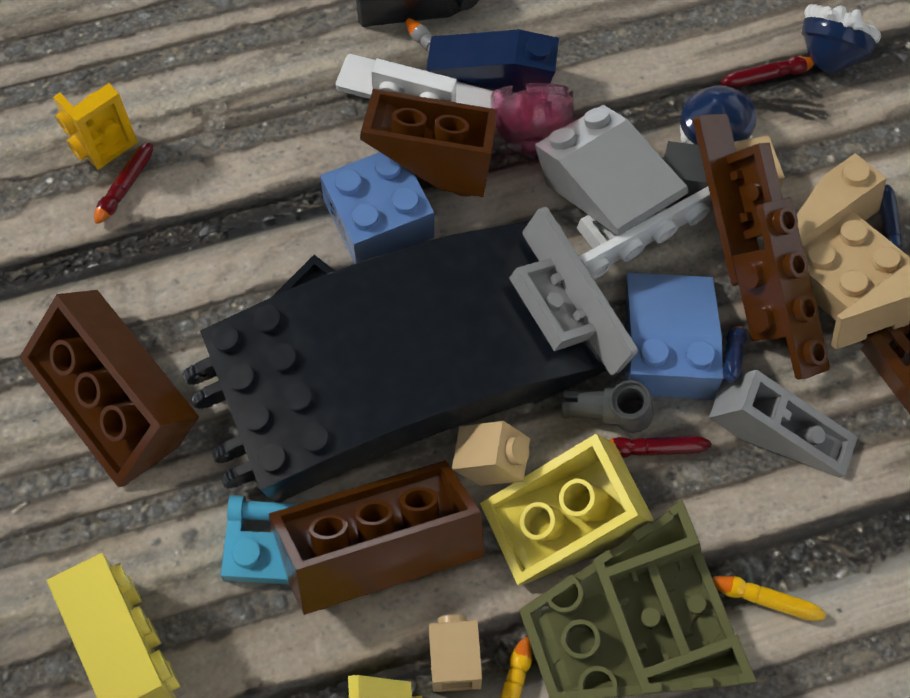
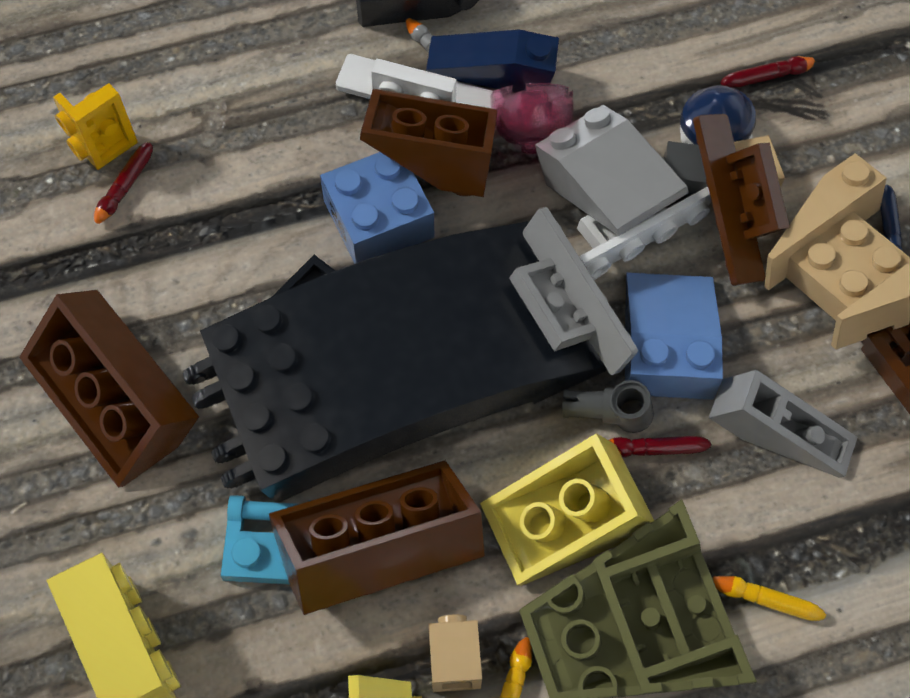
(491, 453): tan brick -> none
(734, 351): dark blue piece -> none
(780, 292): reddish brown bracket -> none
(837, 37): dark blue hair -> none

